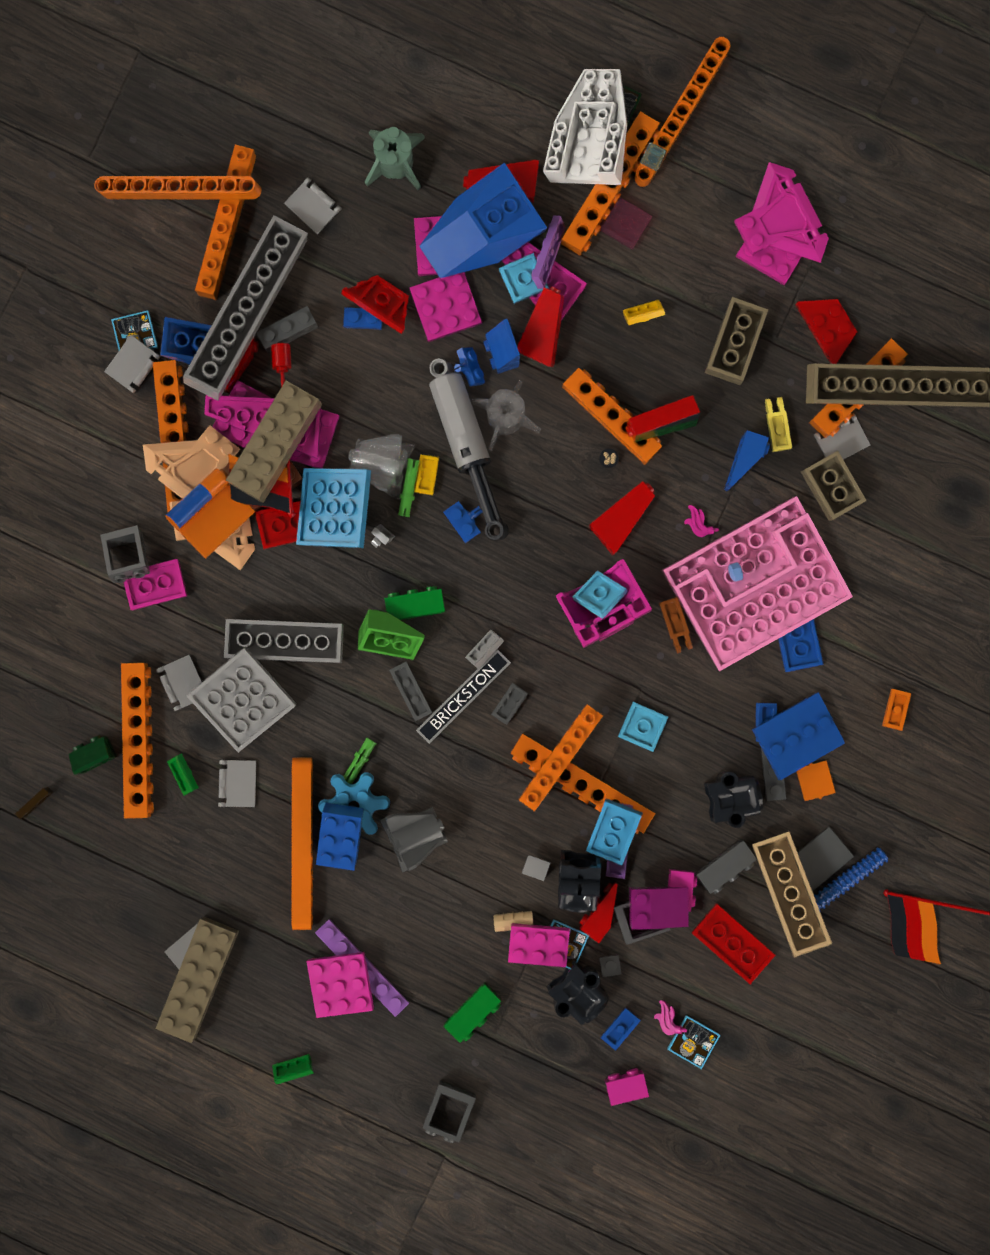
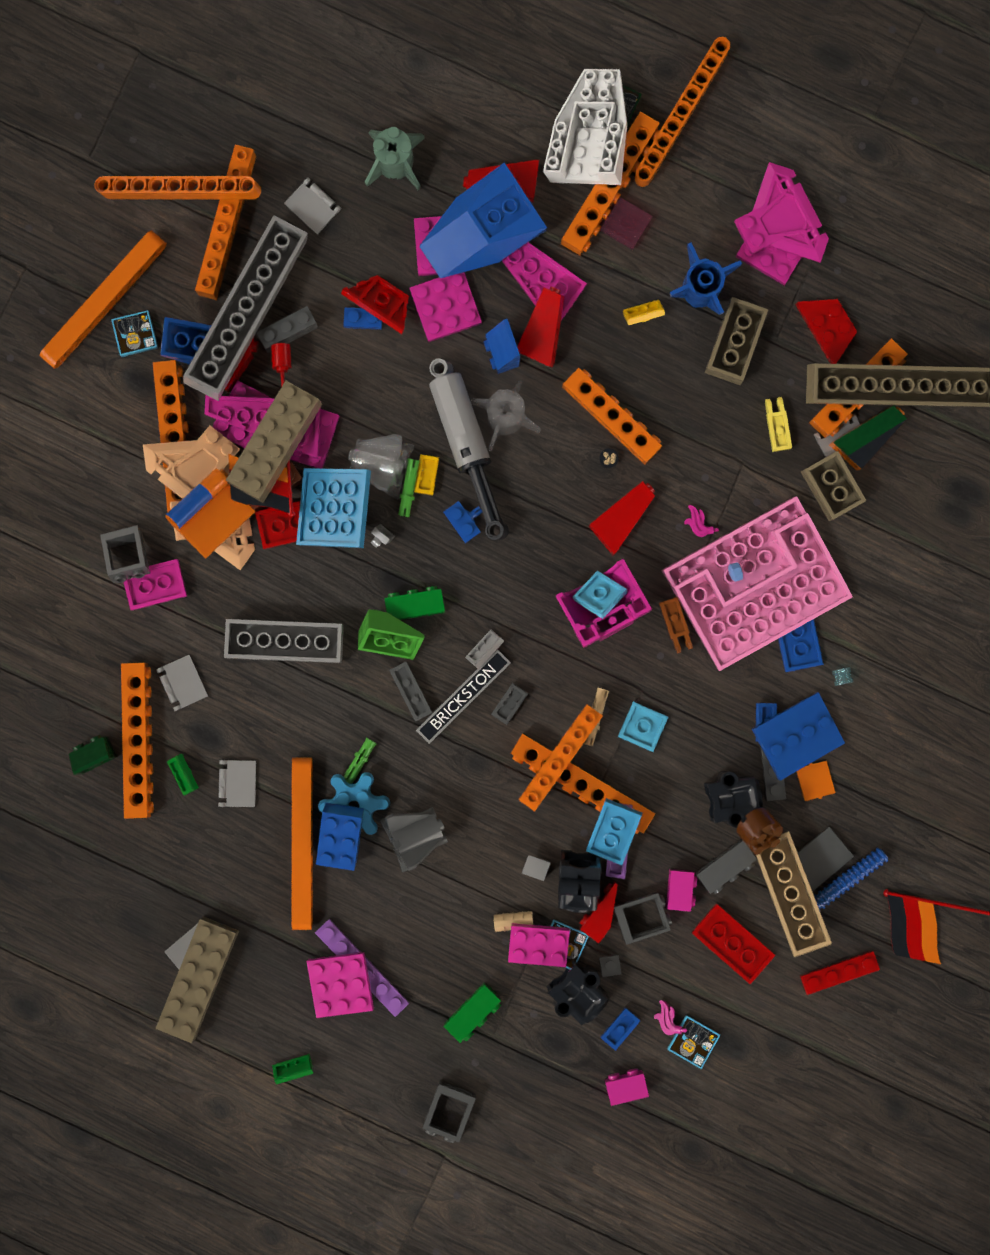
(33, 803): dark brown tile -> none
(103, 299): none -> orange beam
(131, 363): light grey piece -> none
(241, 699): light grey plate -> none
(470, 366): blue plate -> none
(519, 280): medium azure tile -> none
(548, 252): medium lavender plate -> none
(598, 705): none -> tan pin
(653, 156): clear light blue slope -> none
(658, 907): magenta slope -> none
(664, 420): red slope -> none
(703, 282): none -> blue brick
(750, 450): blue slope -> none
(760, 830): none -> reddish brown brick
(839, 972): none -> red plate
(842, 676): none -> clear light blue wheel
(866, 439): none -> slope
(896, 709): orange plate -> none

